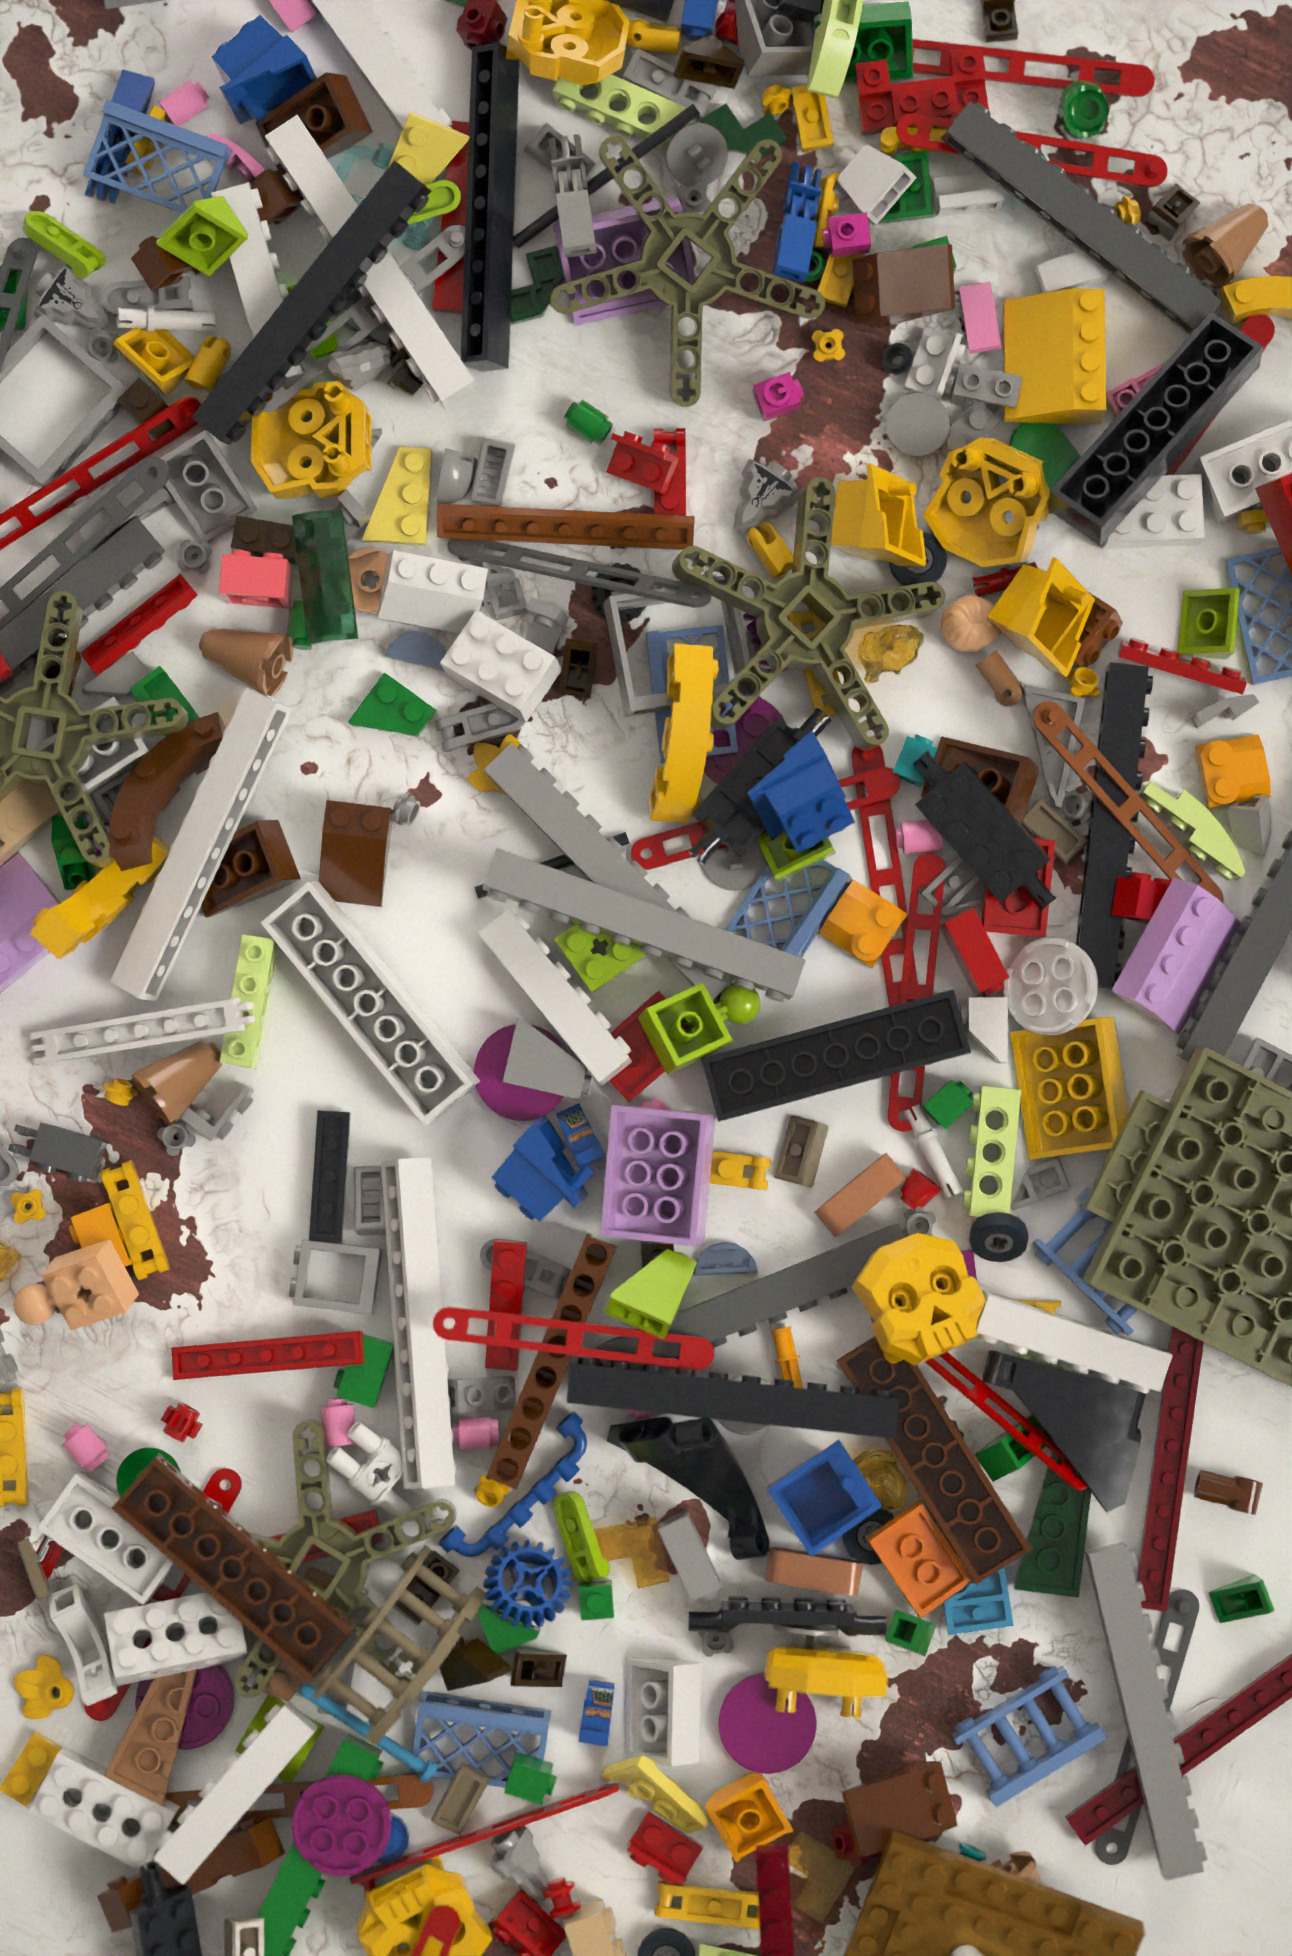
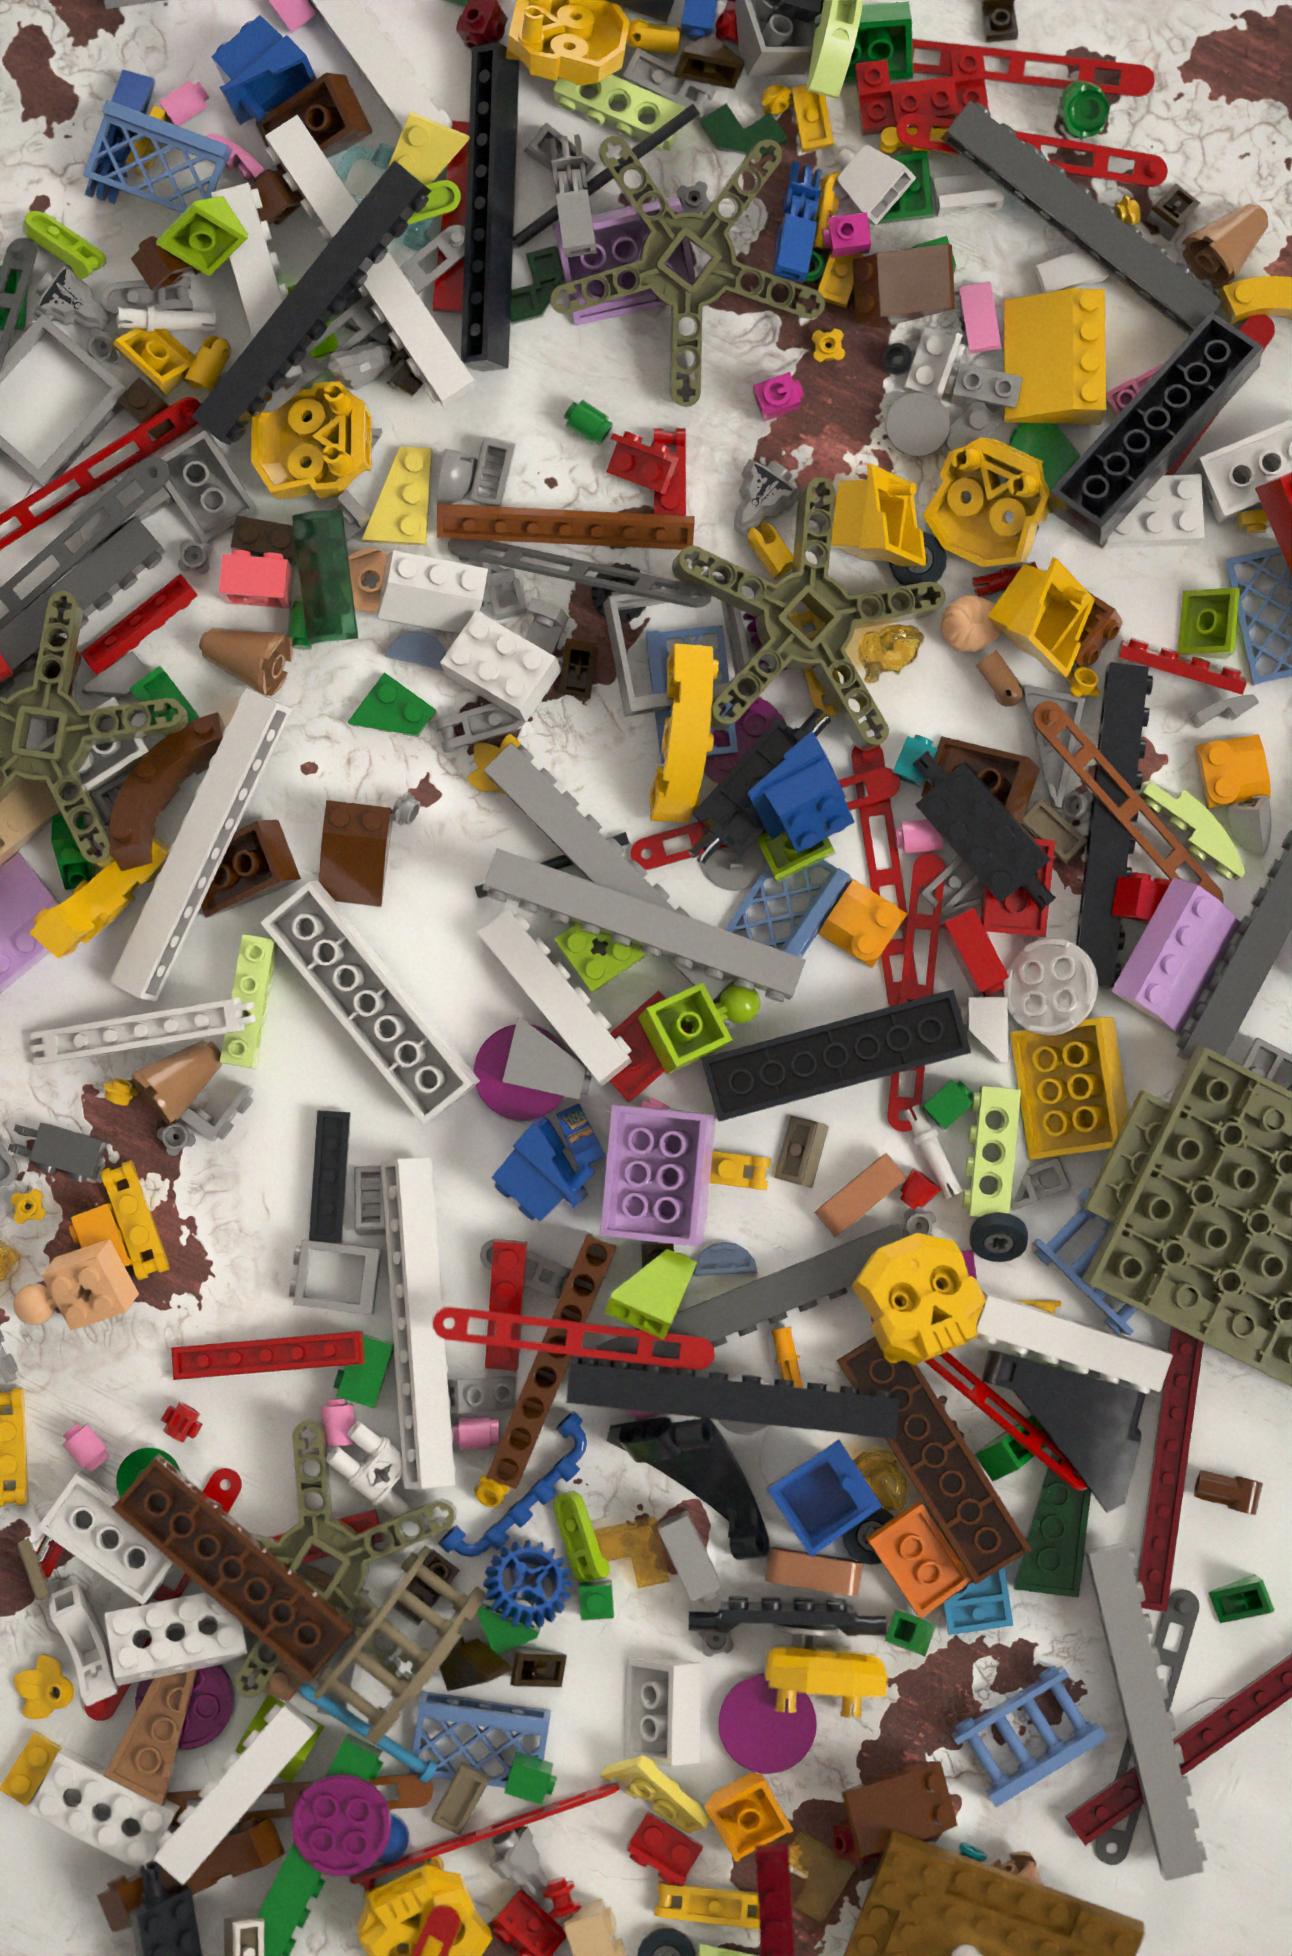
(597, 1713): blue leg -> none
(696, 154): light grey piece -> none

